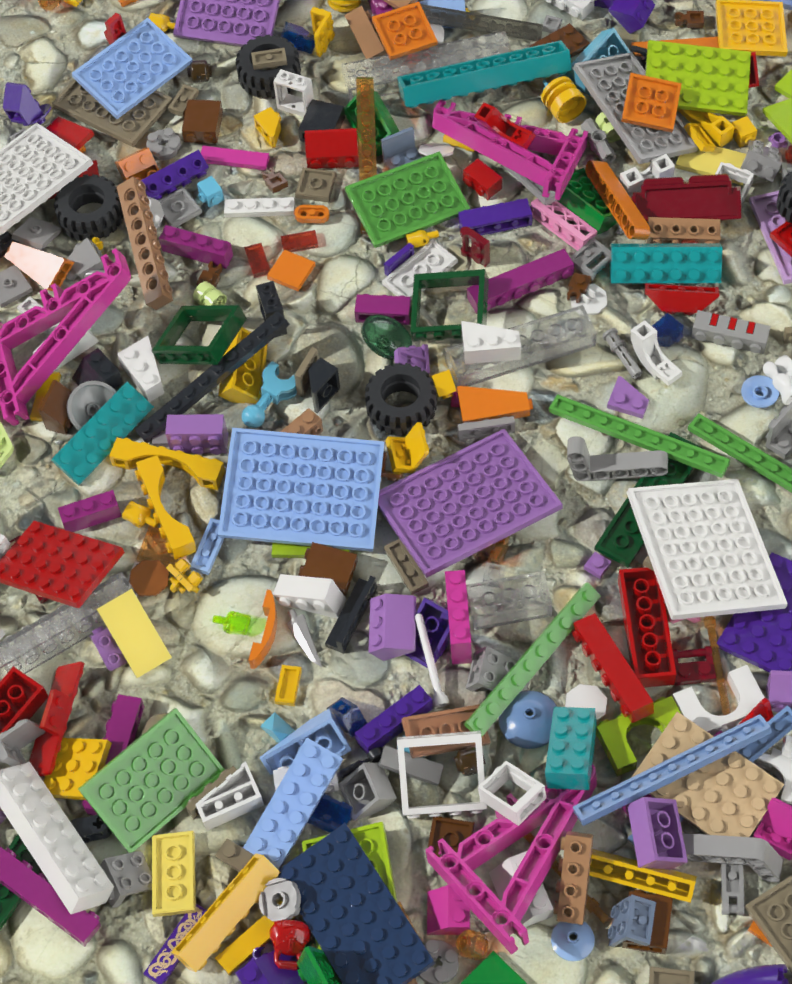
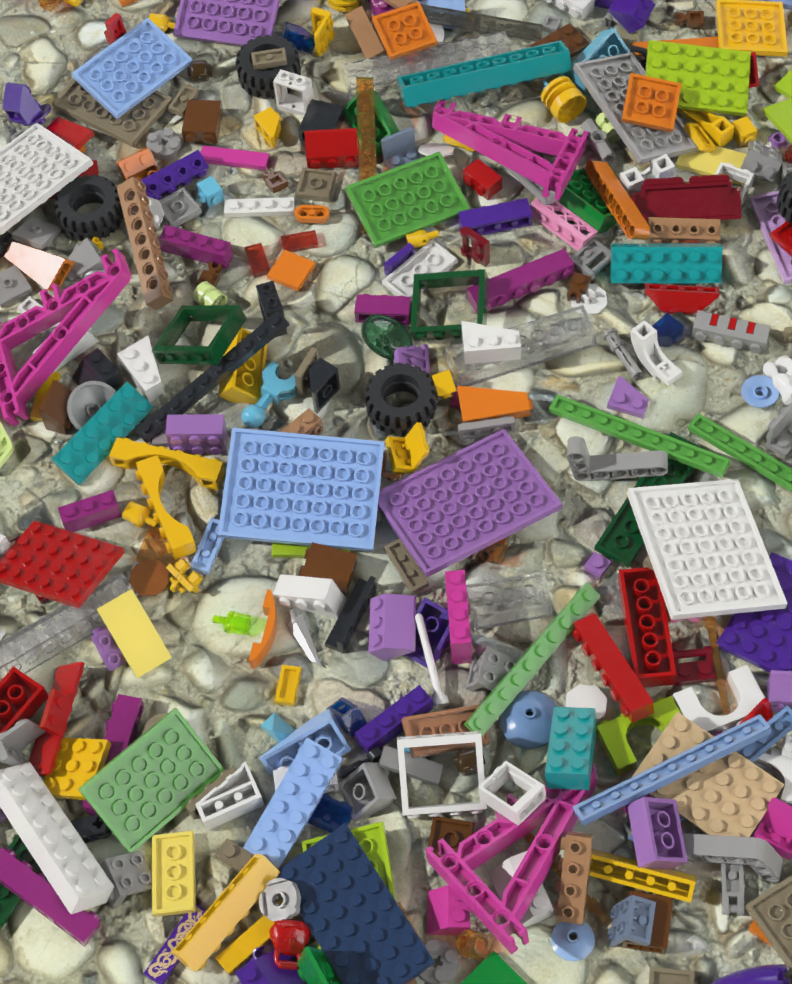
(499, 124): red arch -> none

